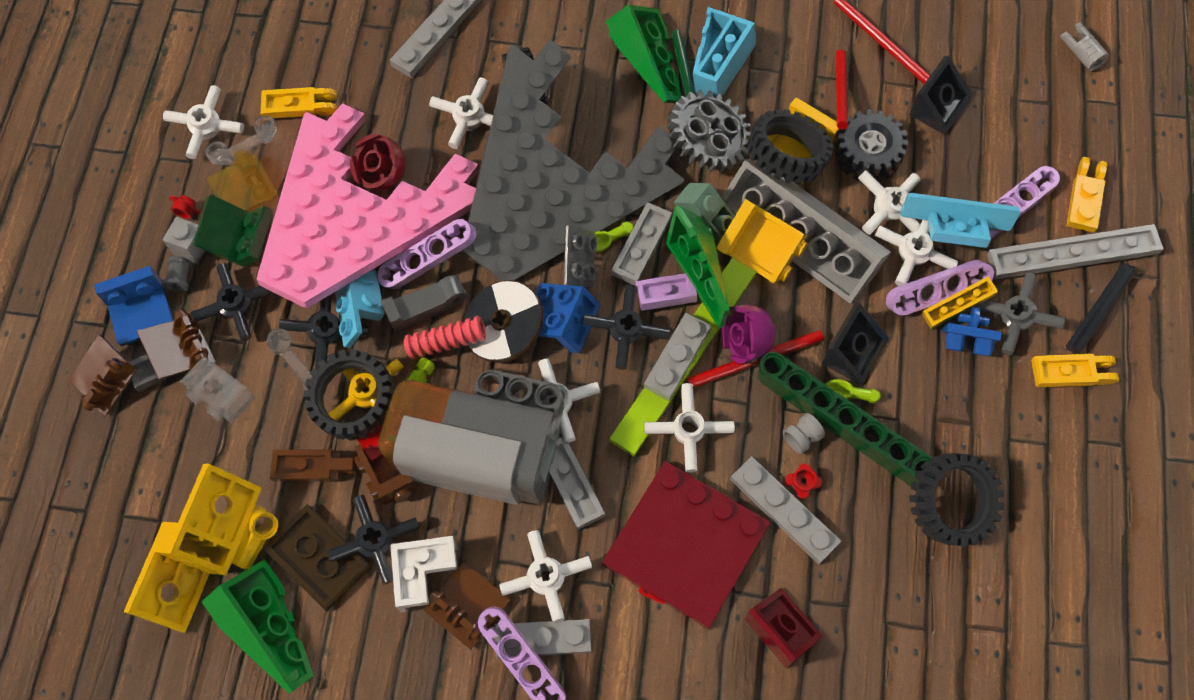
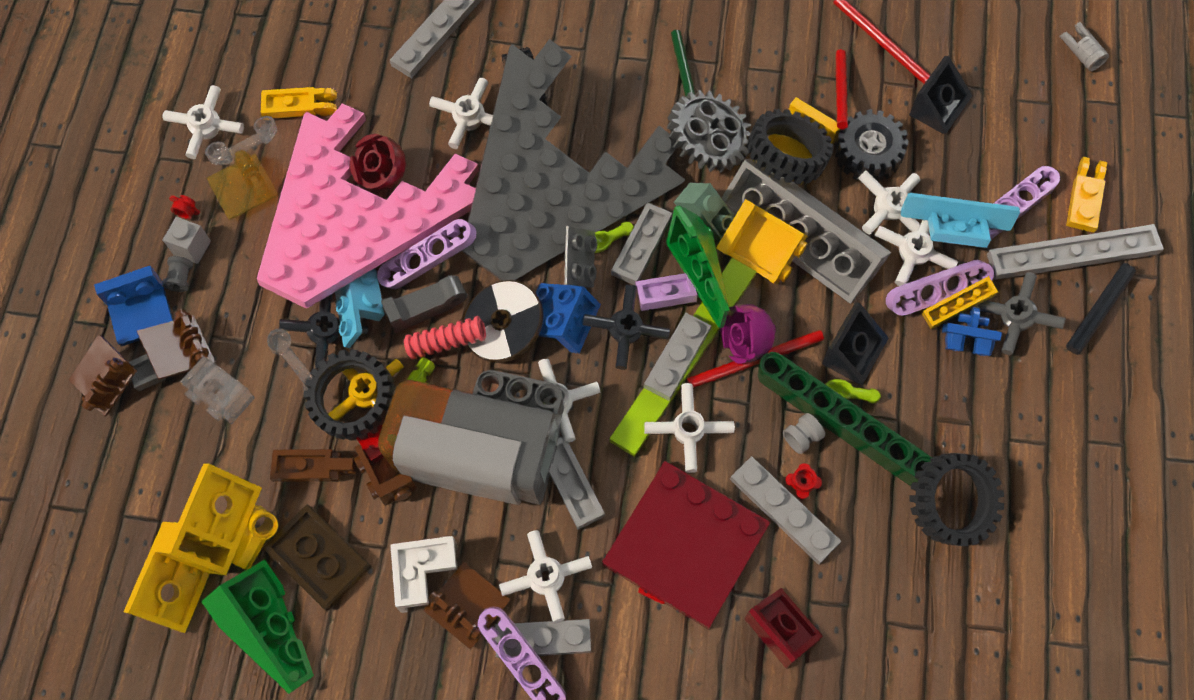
(226, 305): black bar -> none
(232, 231): dark green bracket -> none
(363, 544): black bar -> none
(642, 39): green wedge -> none
(722, 51): medium azure wedge -> none
(1072, 370): yellow hinge -> none

